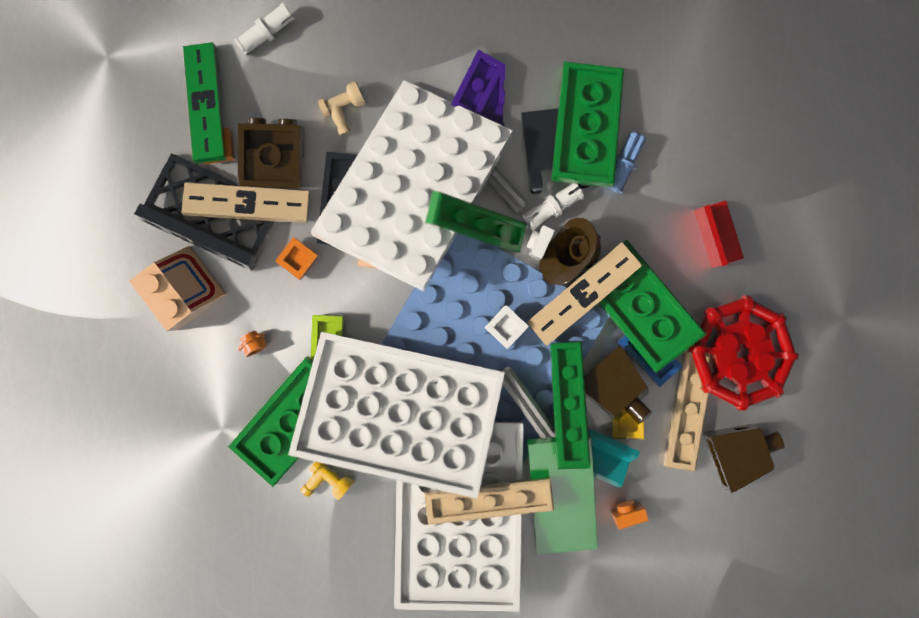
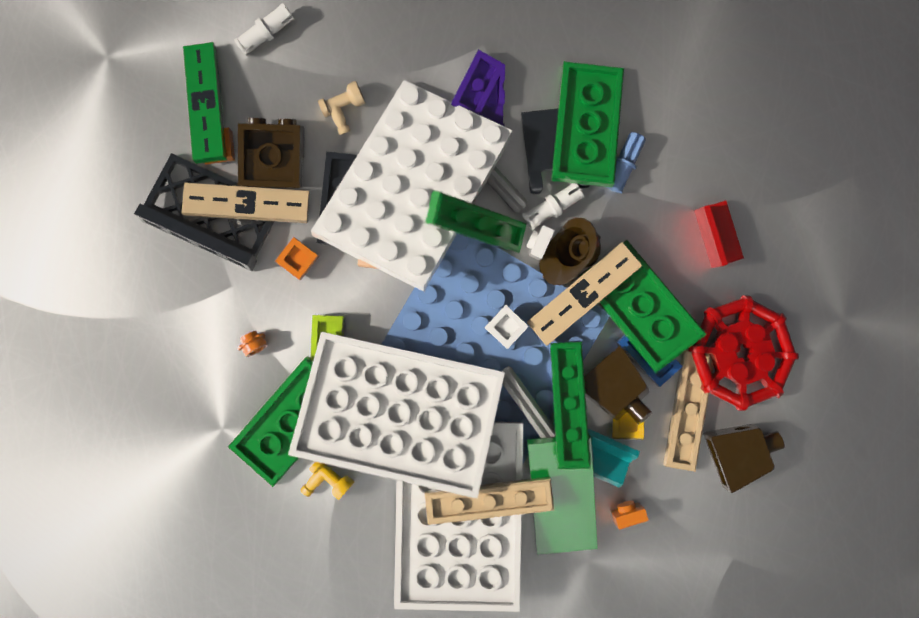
(178, 288): light nougat slope -> none

